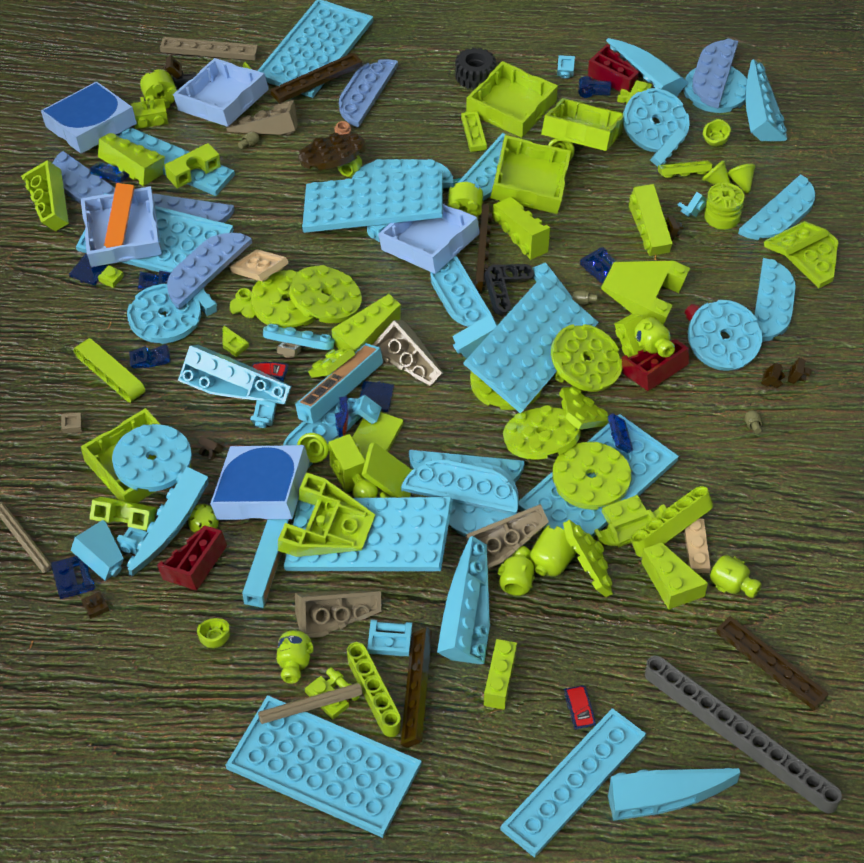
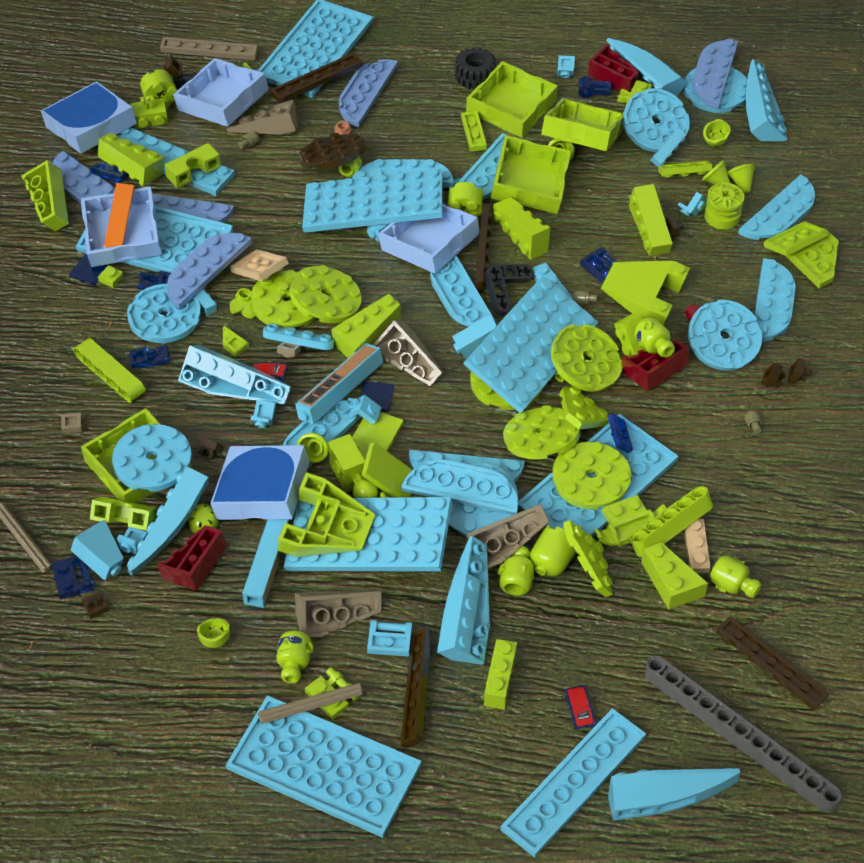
(333, 360): lime plate -> none
(341, 418): clear blue slope -> none
(374, 697): lime beam -> none

